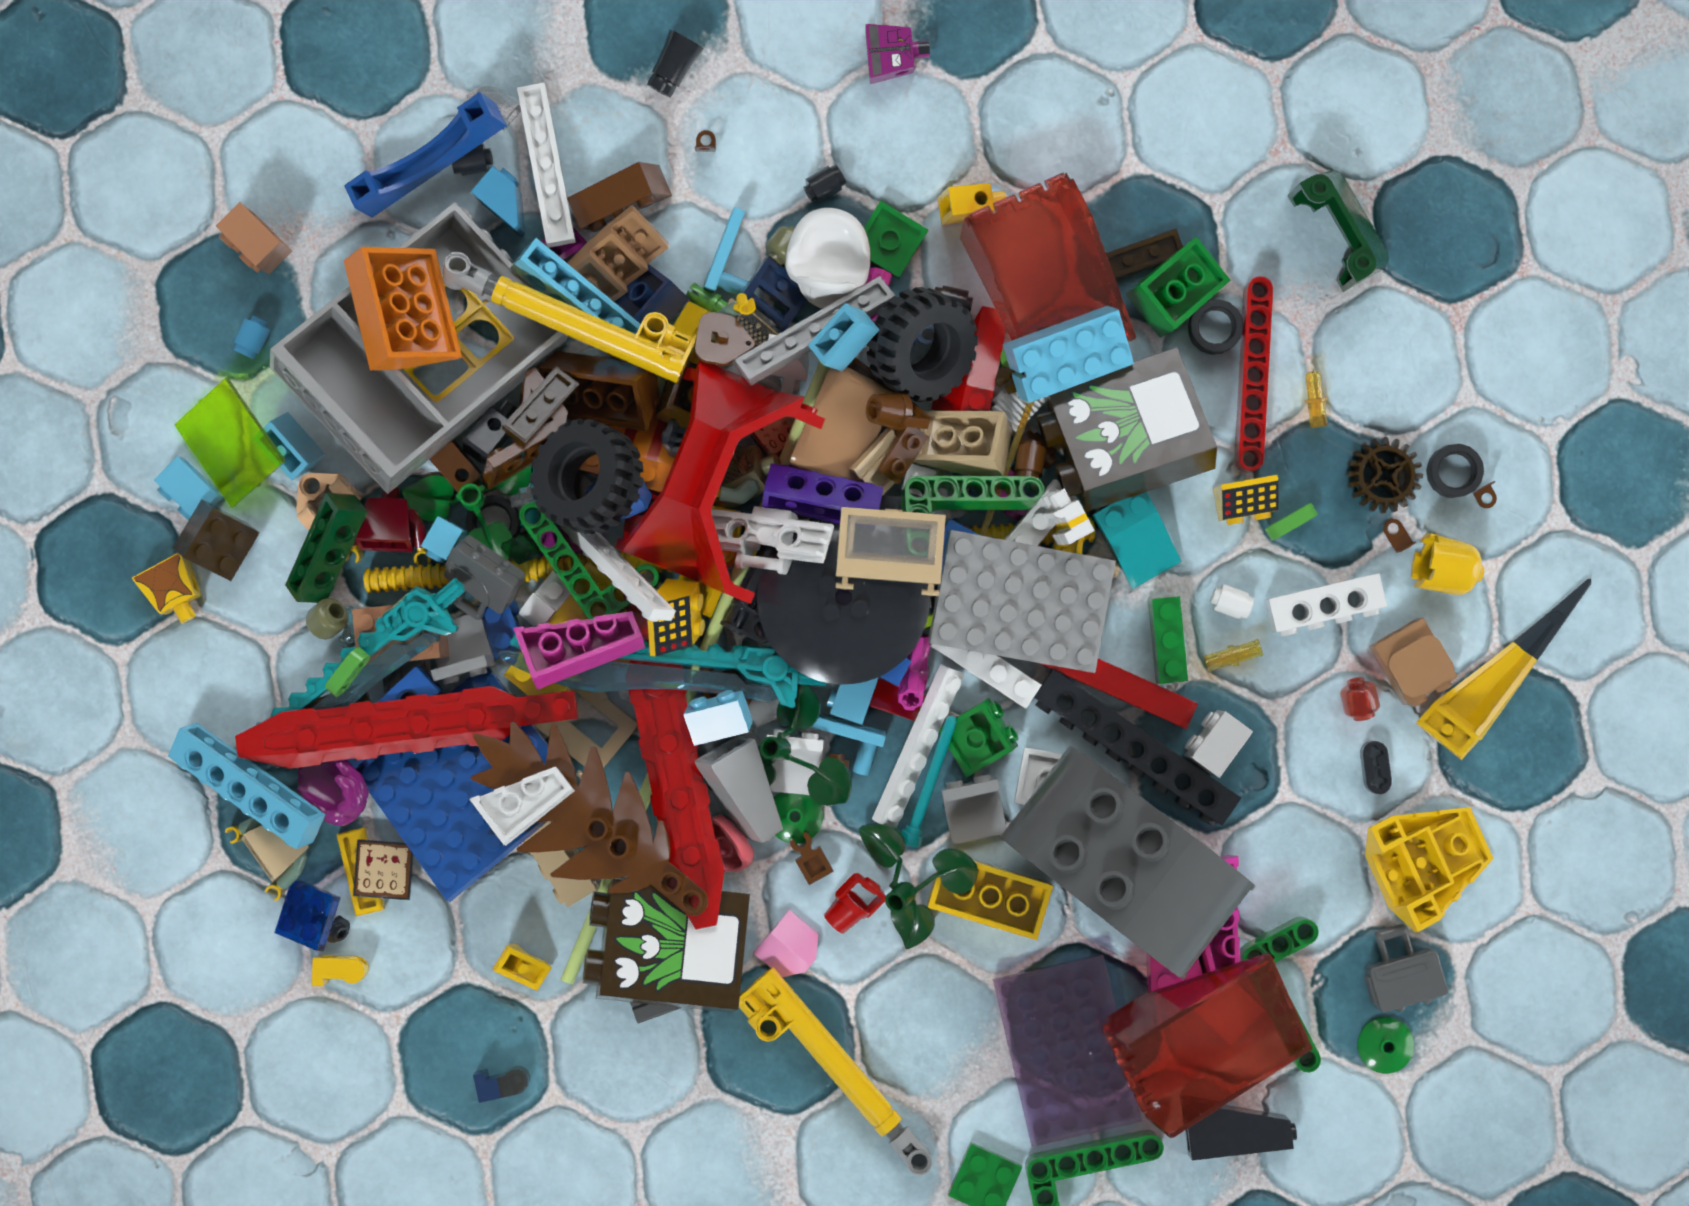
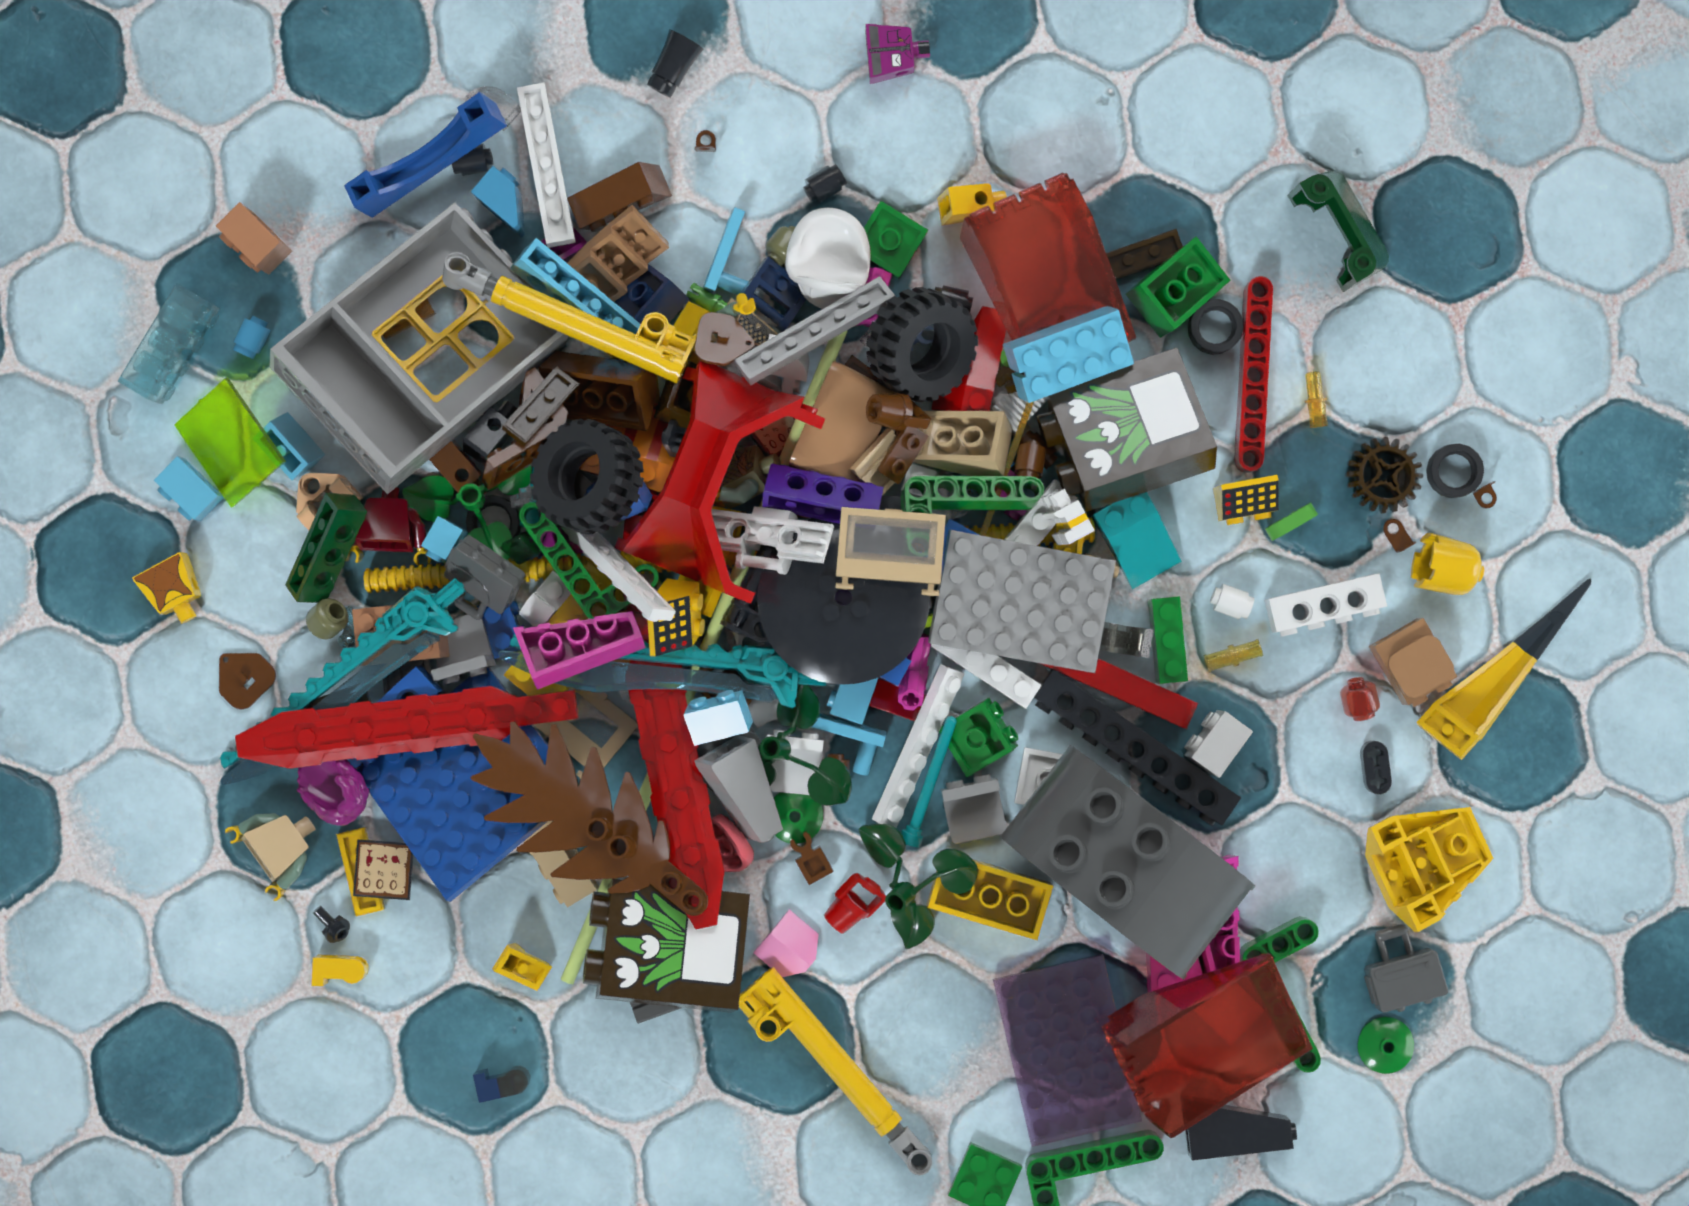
(169, 345): none -> clear light blue brick
(216, 540): dark brown brick -> none
(238, 672): none -> reddish brown piece
(246, 786): medium azure brick -> none
(307, 915): clear blue plate -> none
(347, 671): bright green beam -> none
(401, 307): orange slope -> none
(520, 805): white wing -> none
(843, 337): medium azure brick -> none
(1126, 640): none -> clear smoke brick

